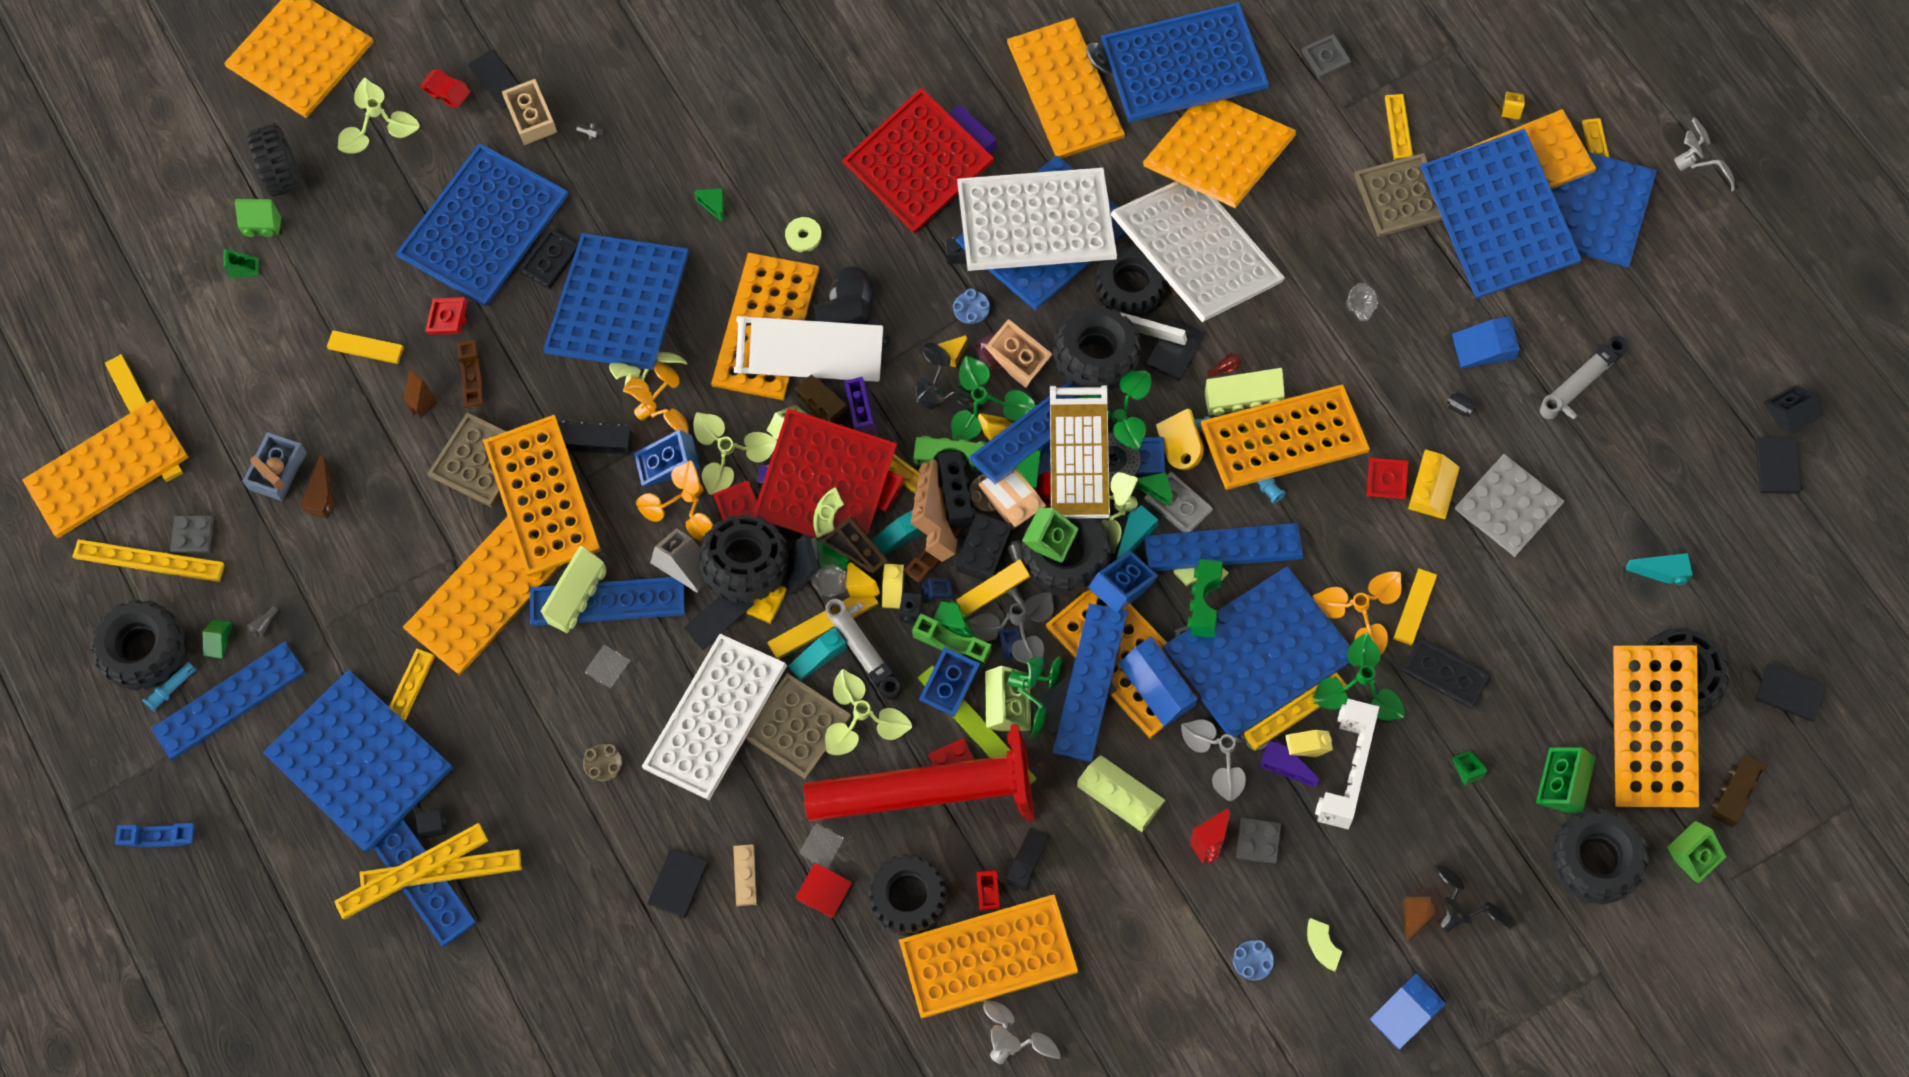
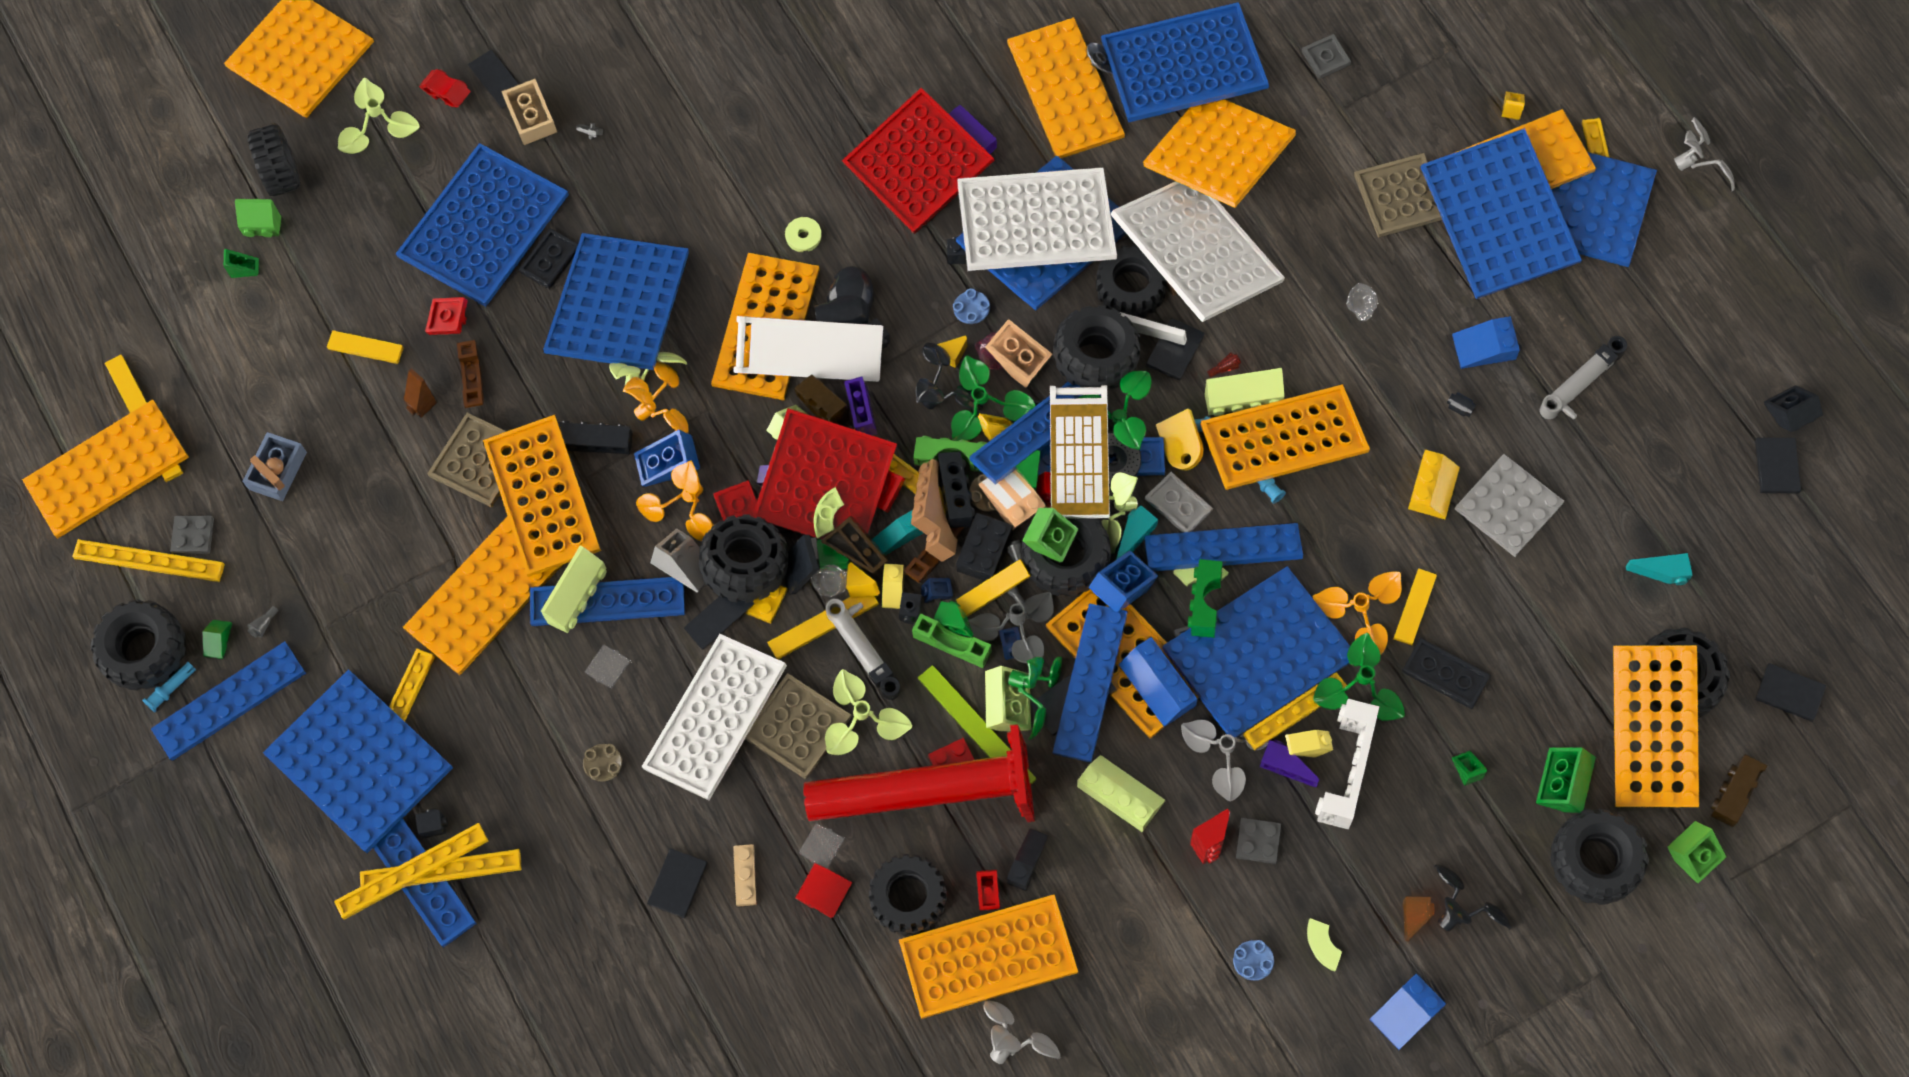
(155, 836): blue slope -> none
(318, 495): reddish brown slope -> none
(707, 430): yellowish green plant -> none
(712, 201): green slope -> none
(818, 654): teal slope -> none
(949, 681): blue slope -> none
(1157, 487): green slope -> none
(1387, 478): red hinge -> none
(1398, 126): yellow tile -> none

